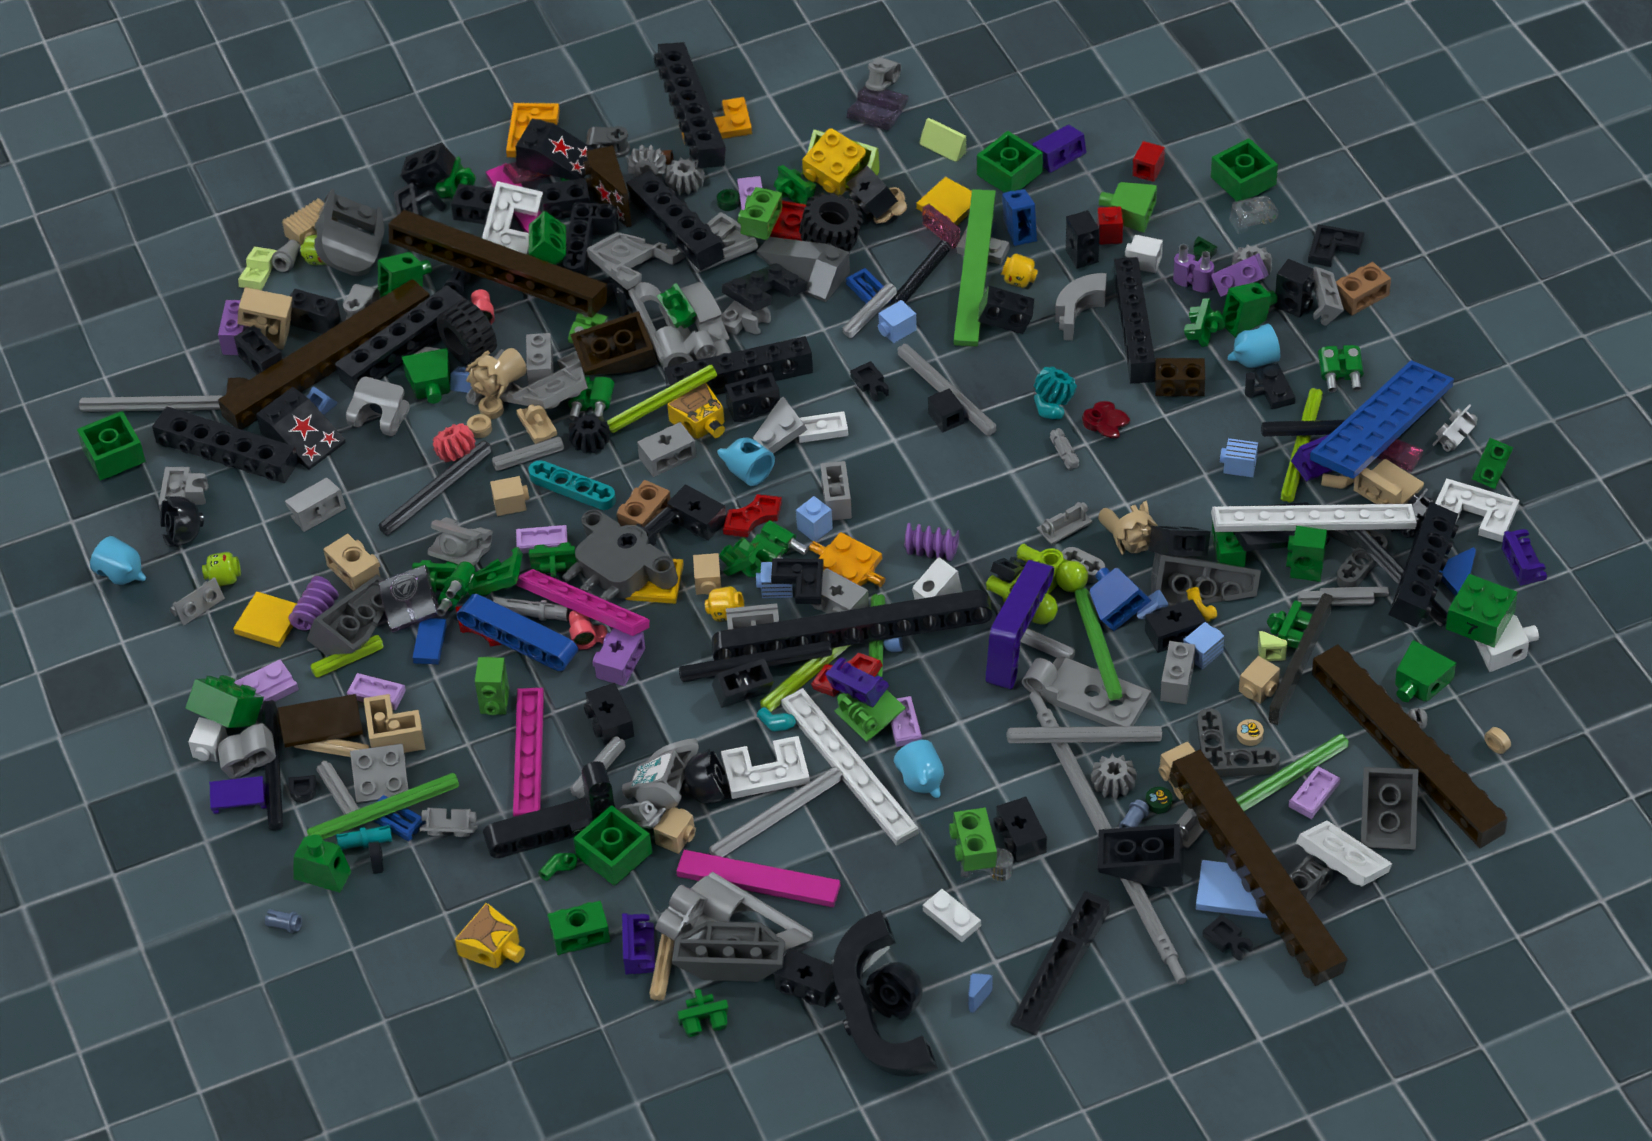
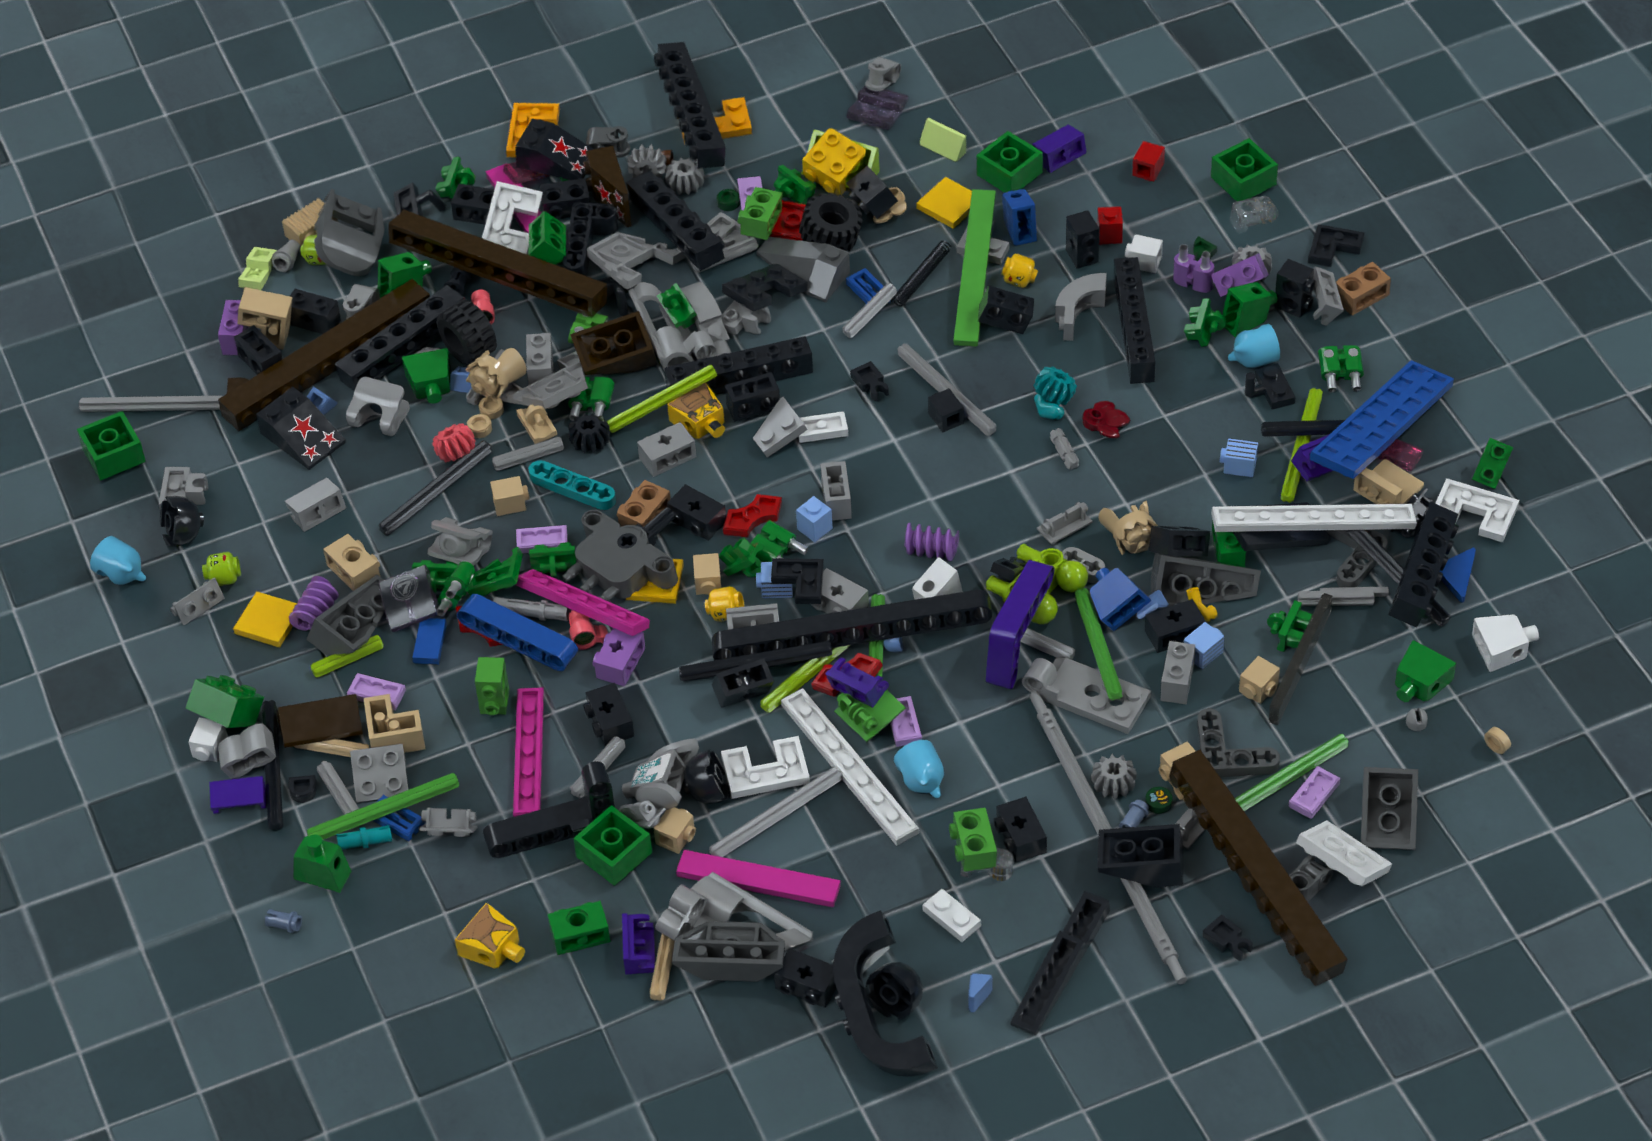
(225, 444): black brick -> none
(271, 681): lavender plate -> none
(376, 857): black tile -> none
(428, 166): black brick -> none
(557, 863): green arm -> none
(691, 1017): green hips -> none
(748, 460): medium azure piece -> none
(776, 722): teal arm -> none
(850, 559): light orange plate -> none
(897, 321): light blue brick -> none
(941, 225): clear pink plate -> none
(1084, 734): light grey axle -> none
(1135, 201): bright green torso -> none
(1180, 377): dark brown brick -> none
(1223, 891): light blue tile -> none
(1250, 732): tan tile -> none
(1271, 647): yellowish green slope -> none
(1307, 553): green brick -> none
(1336, 481): tan arm -> none
(1410, 746): dark brown brick -> none
(1462, 422): light grey hinge -> none
(1481, 610): green brick -> none
(1522, 558): dark purple hinge -> none

